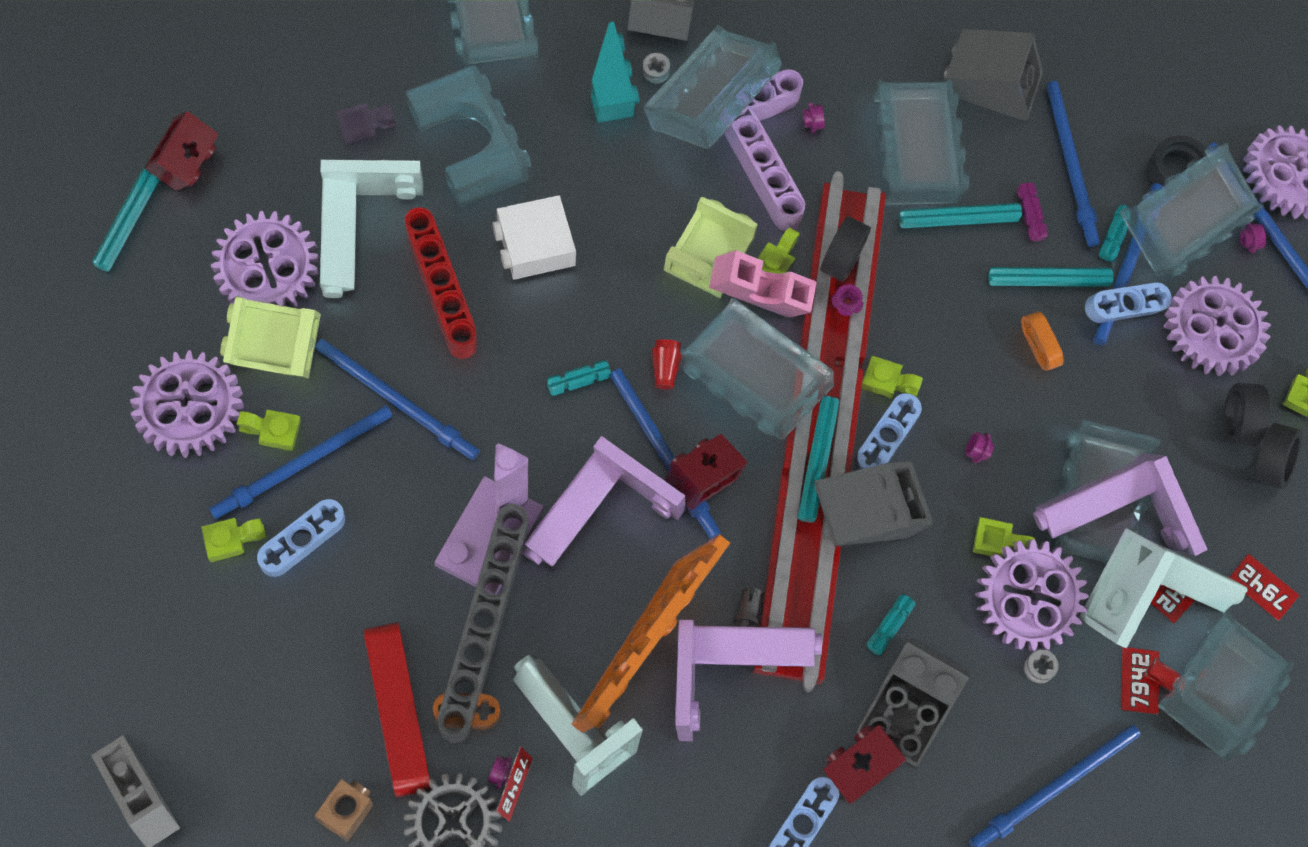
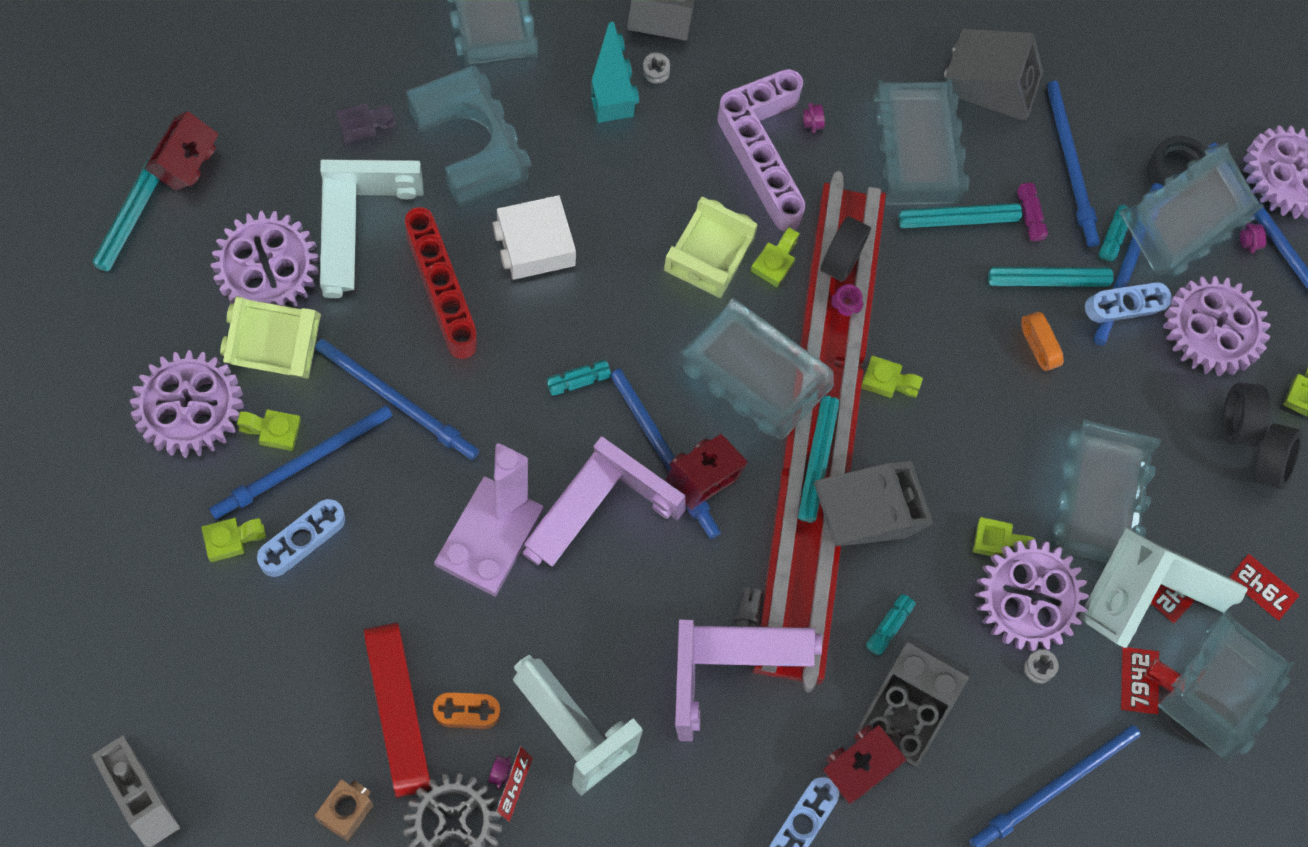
(483, 638): dark grey beam -> none
(655, 621): orange wing -> none
(666, 362): red cone -> none
(712, 87): clear light blue window -> none
(744, 279): bright pink arch -> none
(886, 422): light blue beam -> none
(979, 447): magenta plate -> none
(1145, 476): lavender piece -> none

